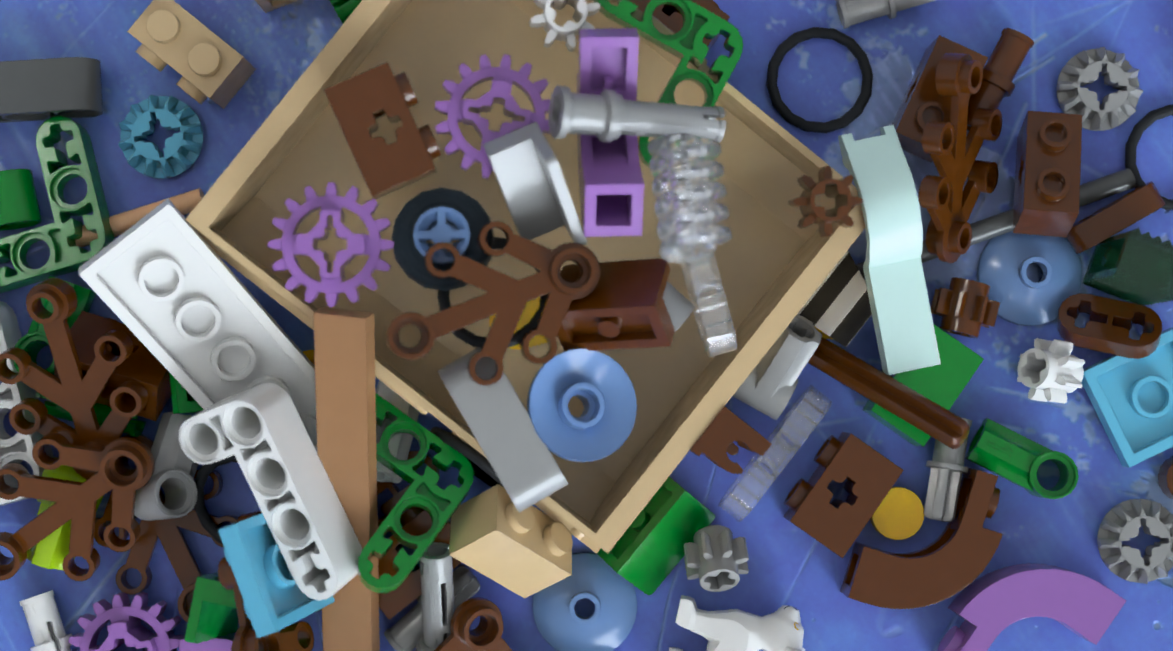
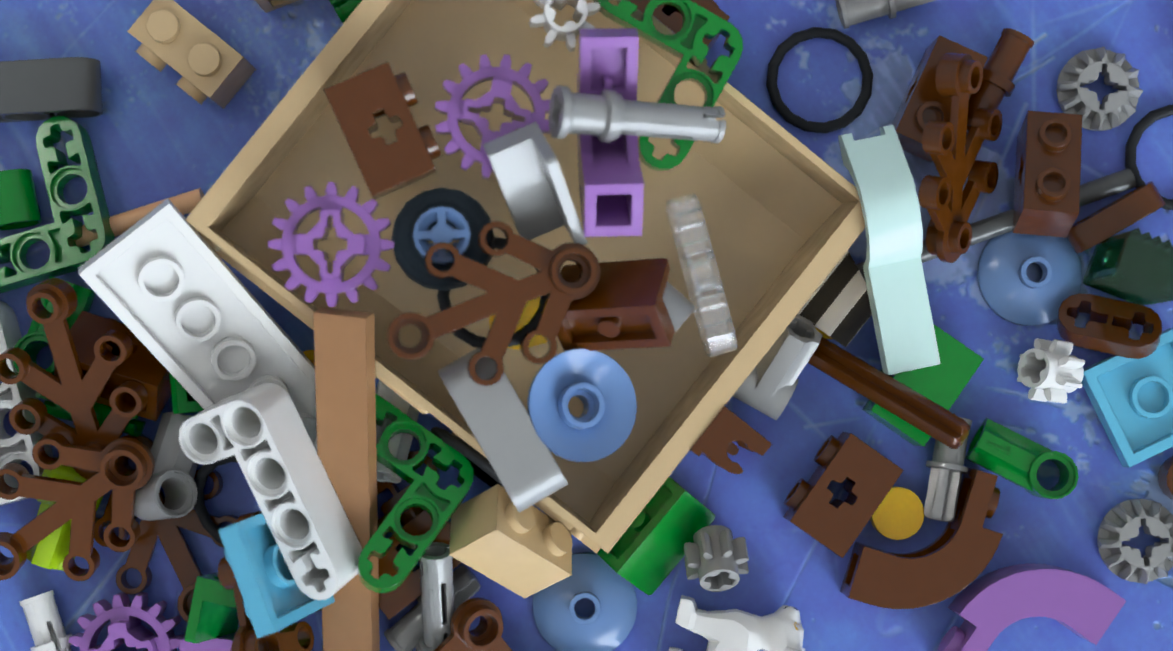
(179, 150): medium azure gear -> none
(688, 197): clear piece -> none
(785, 441): clear beam -> none
(833, 189): reddish brown gear -> none
(965, 307): reddish brown gear -> none

